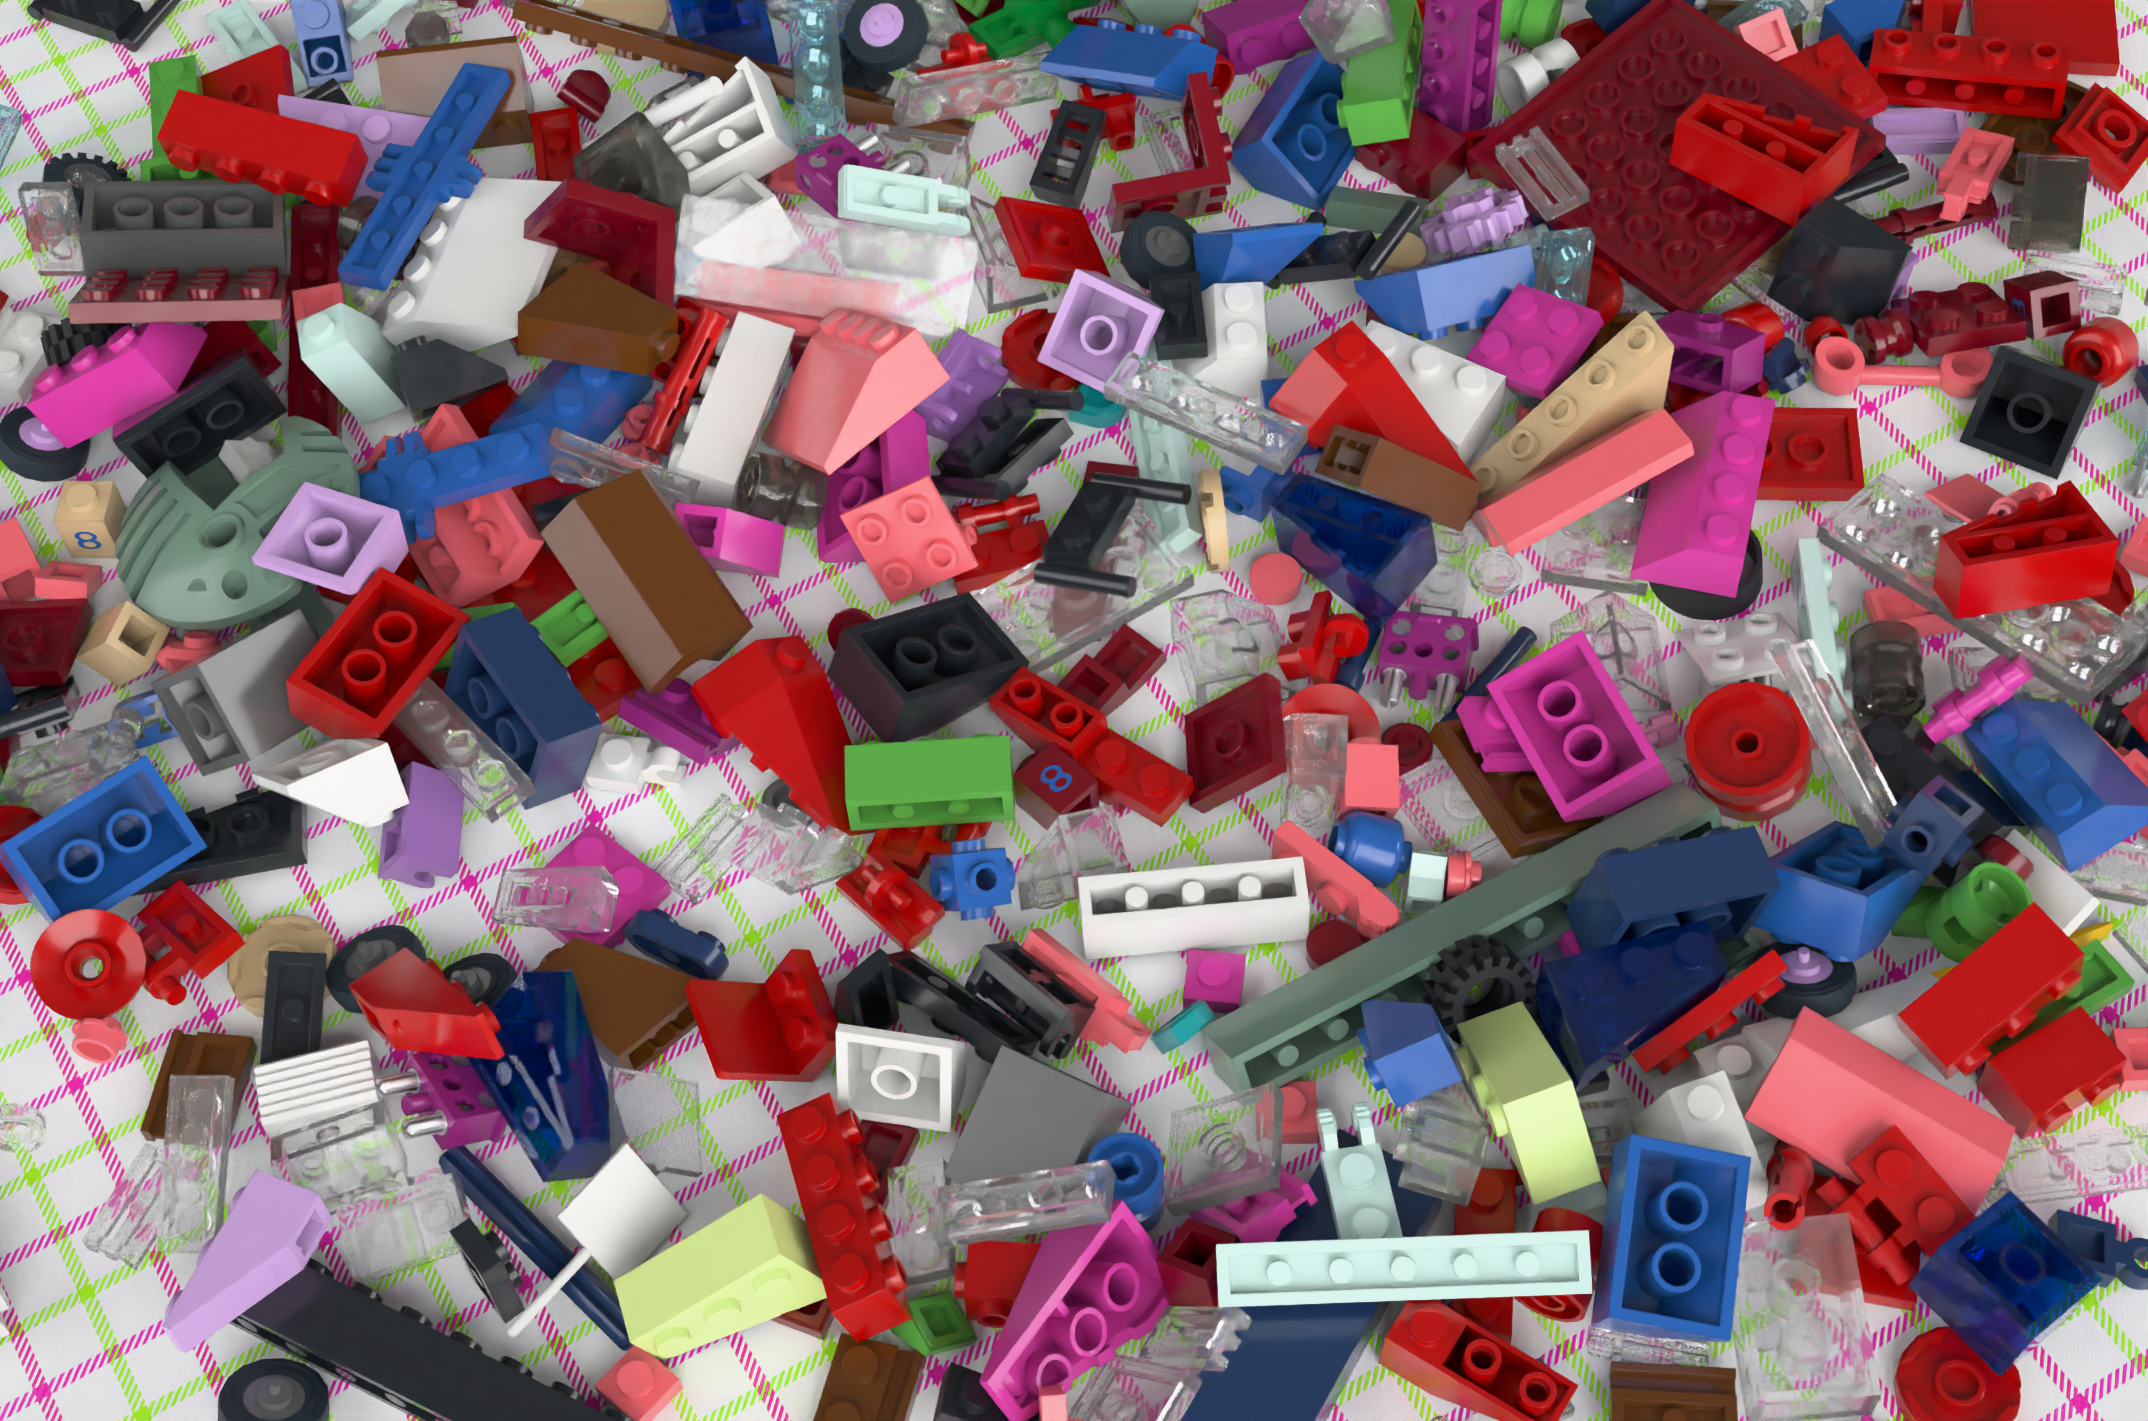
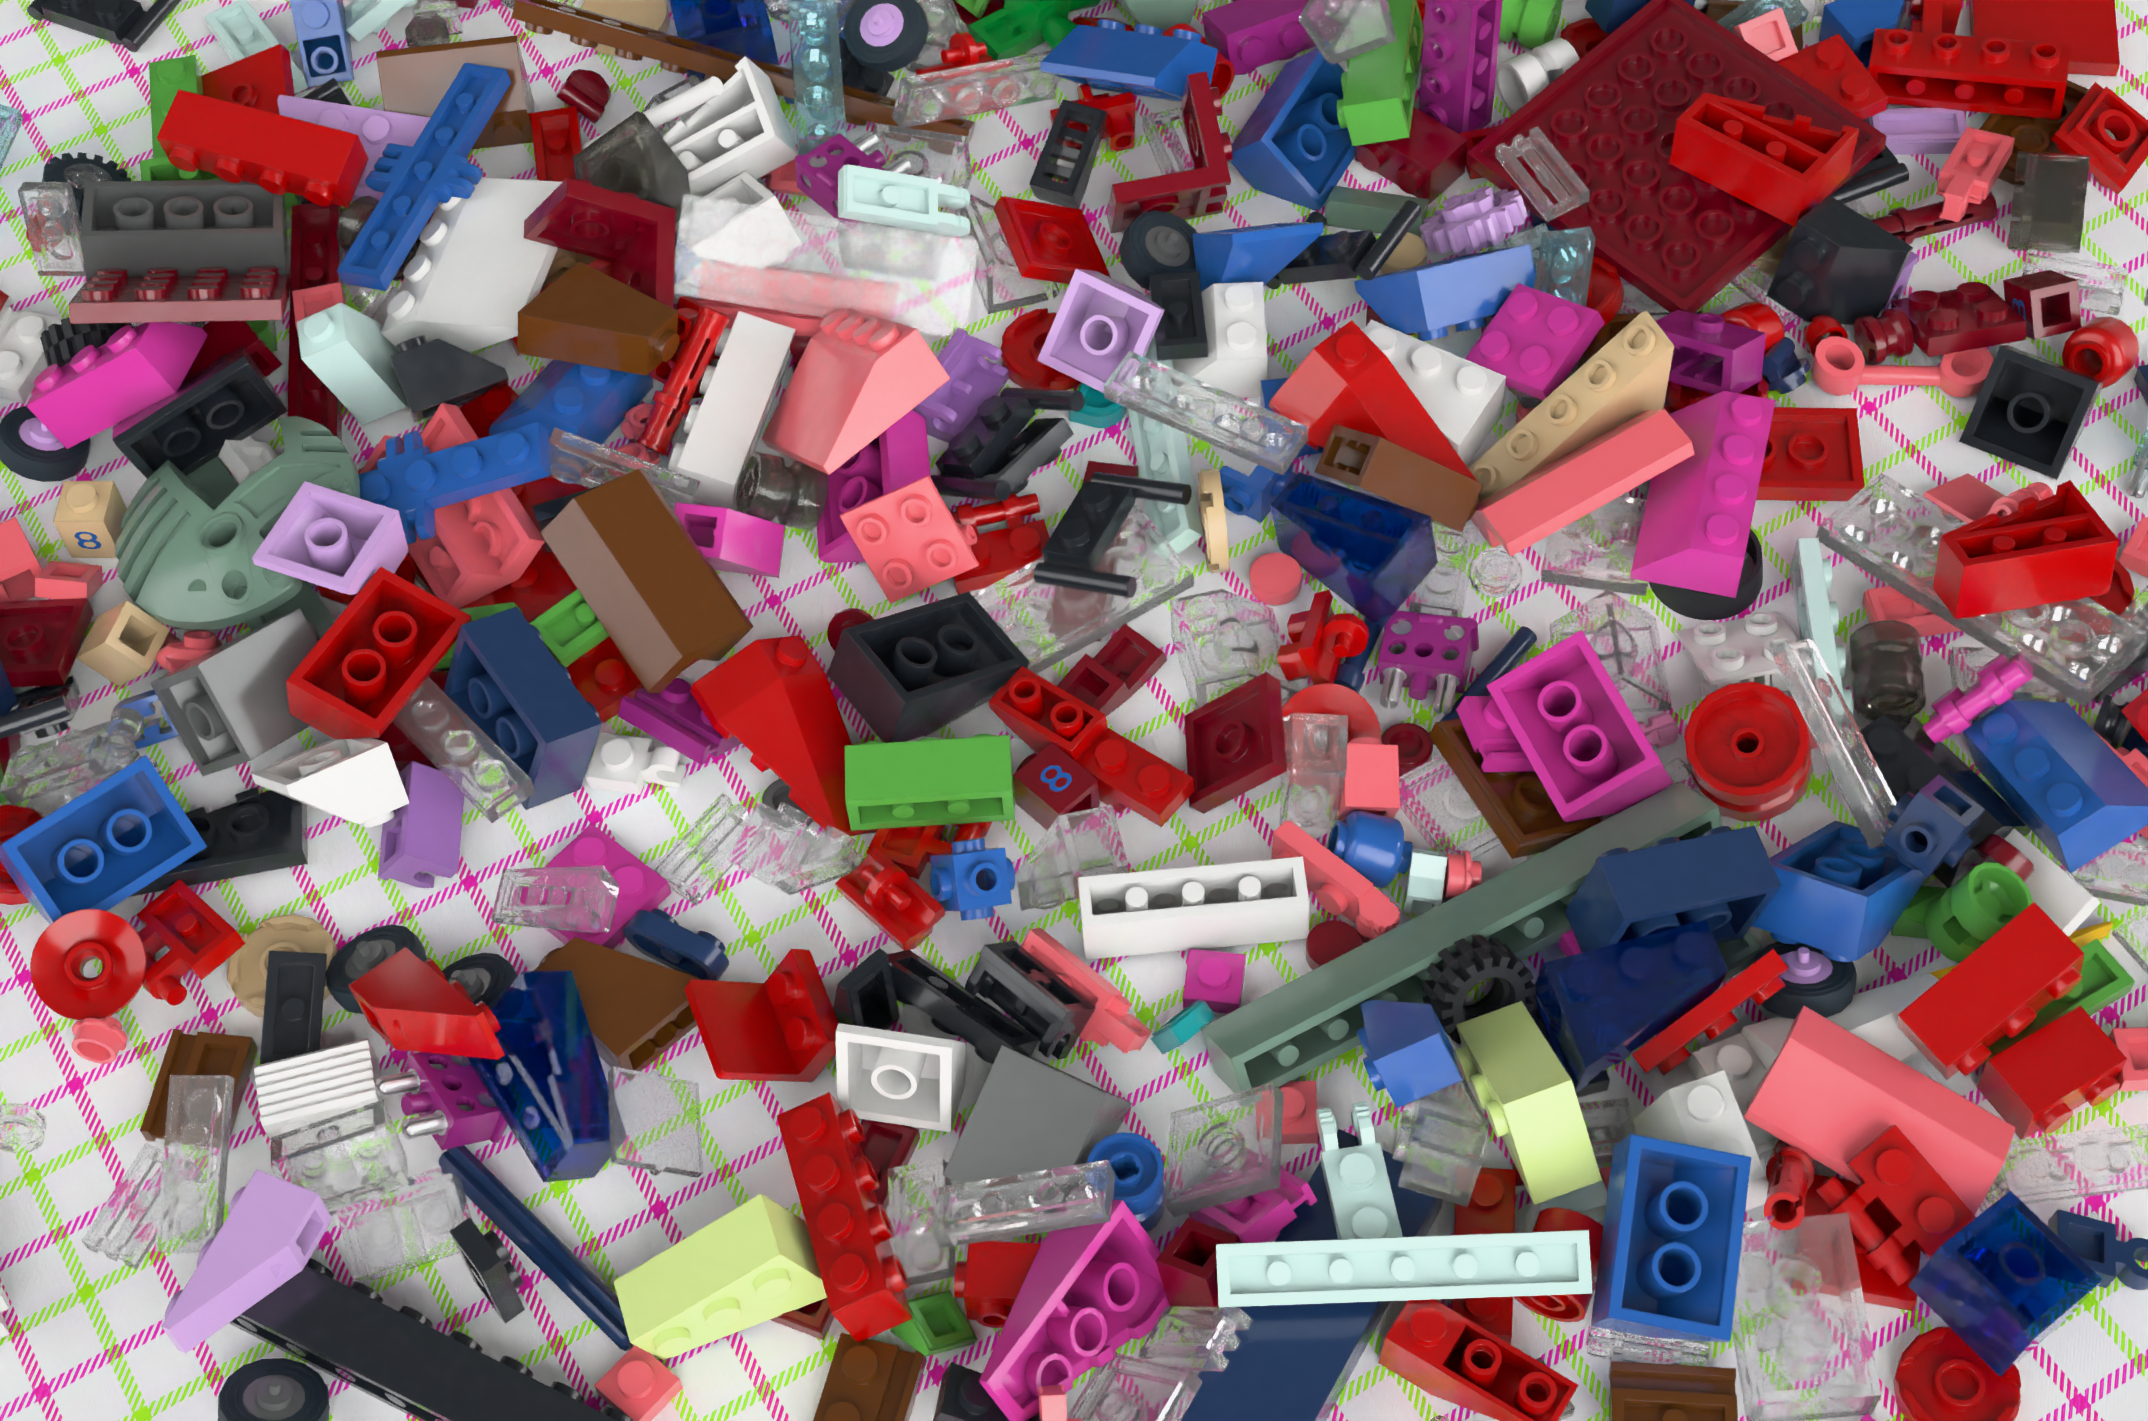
(617, 1221): white piece -> none

